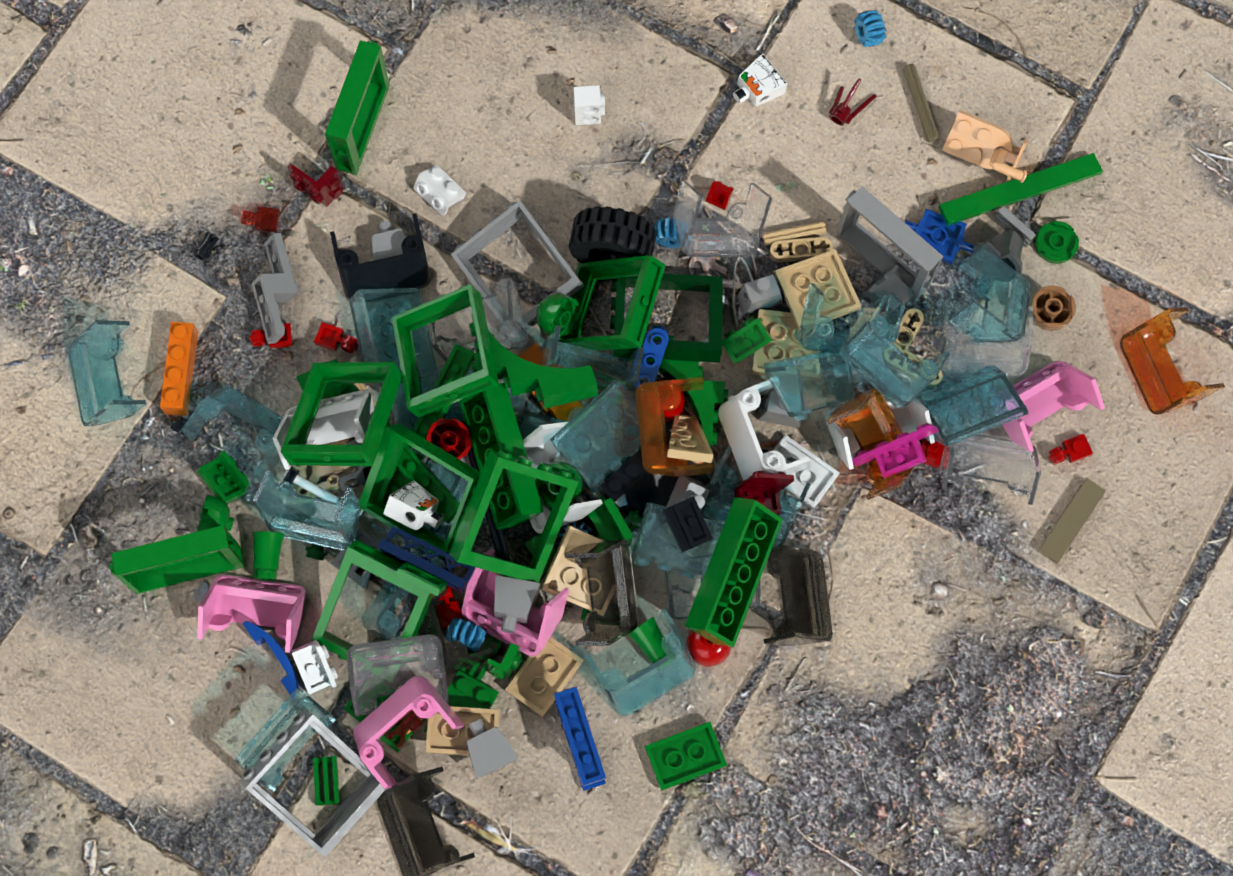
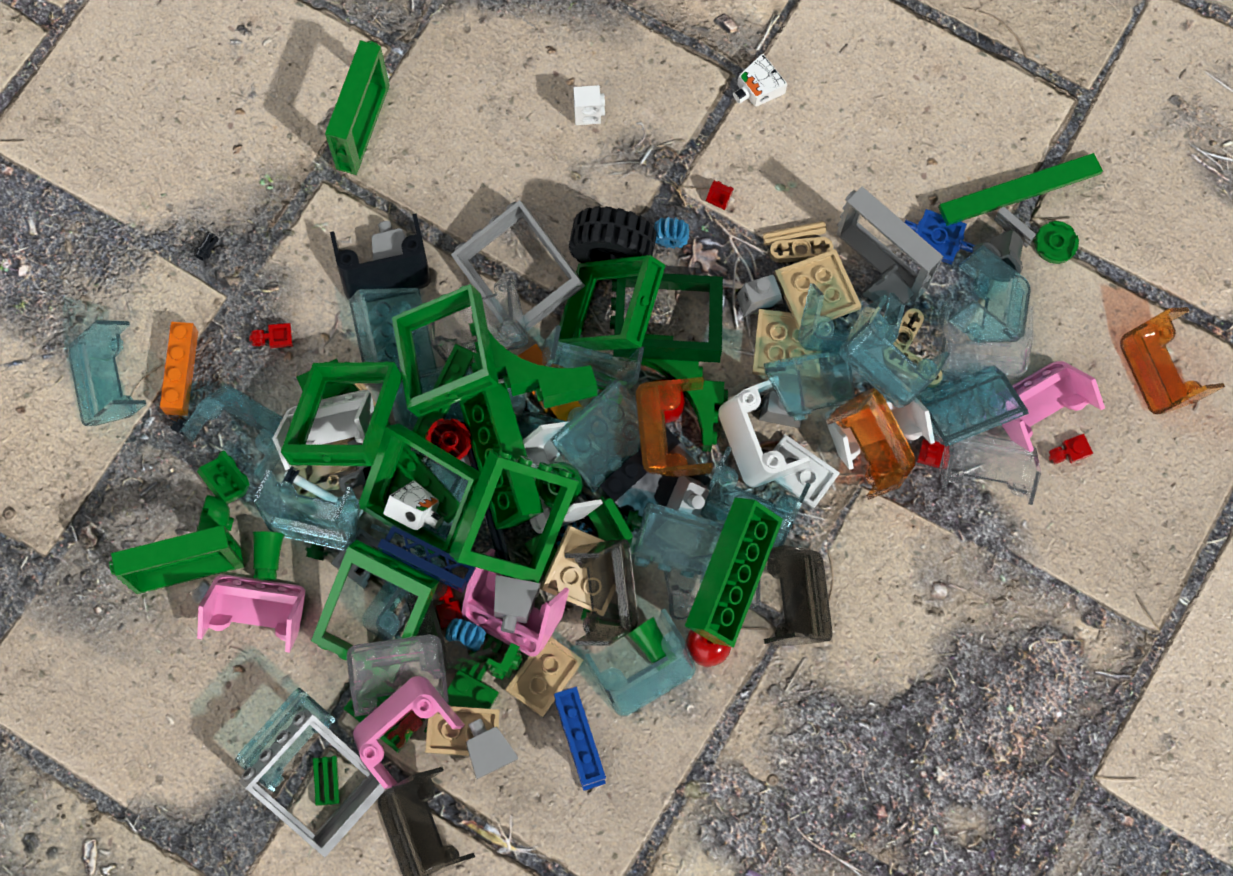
(260, 636): blue slope -> none
(264, 219): clear red plate -> none
(274, 288): light grey bracket -> none
(313, 666): white bracket -> none
(324, 190): dark red bracket -> none
(331, 336): red plate -> none
(421, 578): green tile -> none
(438, 189): white bracket -> none
(557, 310): green cylinder -> none
(654, 350): blue plate -> none
(685, 756): green plate -> none
(687, 524): black plate -> none
(689, 440): tan wing -> none
(720, 237): clear windscreen -> none
(747, 340): green bracket -> none
(764, 489): dark red bracket -> none
(840, 113): dark red plant -> none
(870, 28): dark azure gear -> none
(899, 454): dark pink bracket -> none
(920, 103): dark tan axle -> none
(984, 145): light nougat plate -> none
(1053, 308): medium nougat cylinder -> none
(1071, 520): dark tan tile -> none

